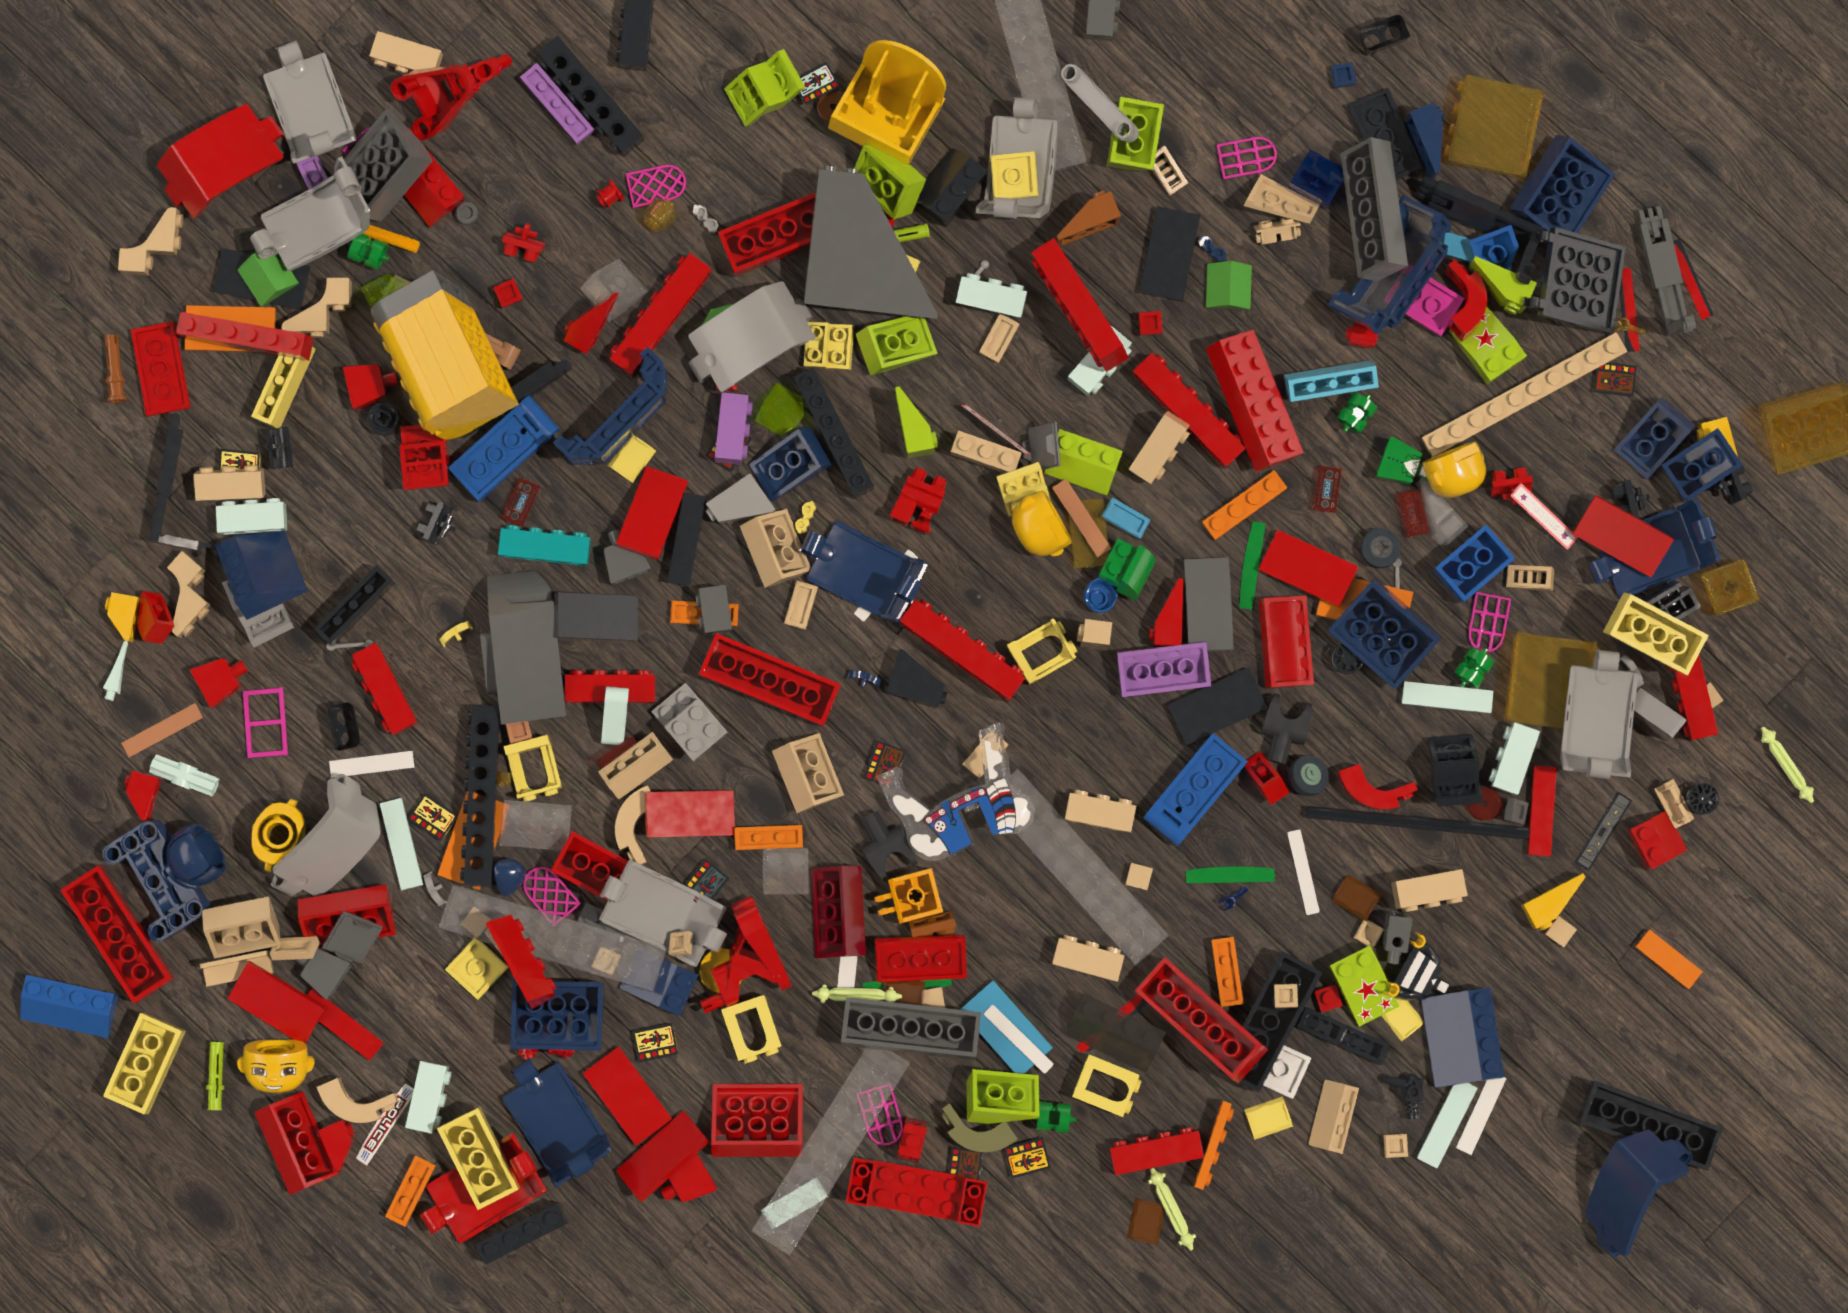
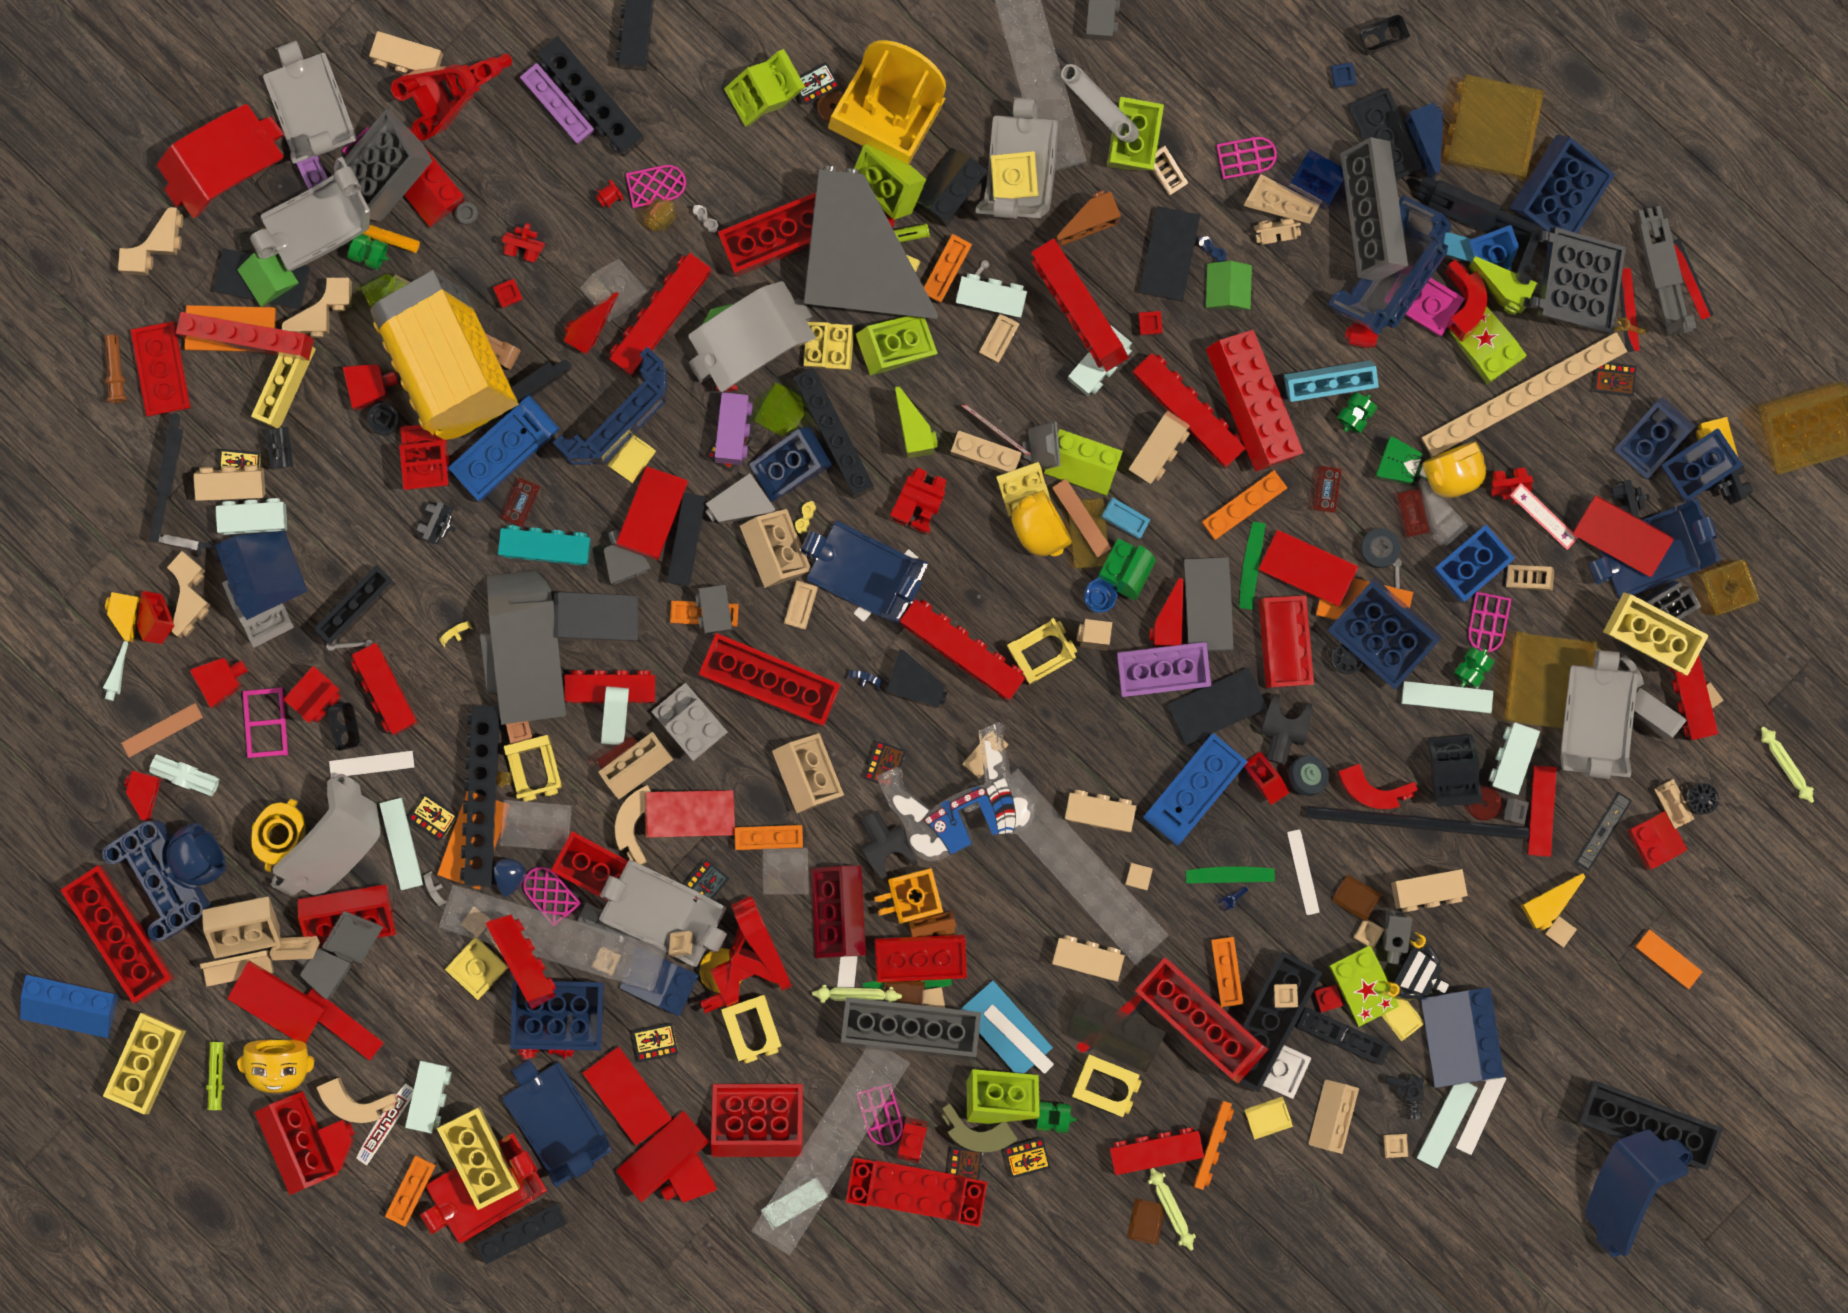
(313, 695): none -> red bracket
(947, 268): none -> orange plate

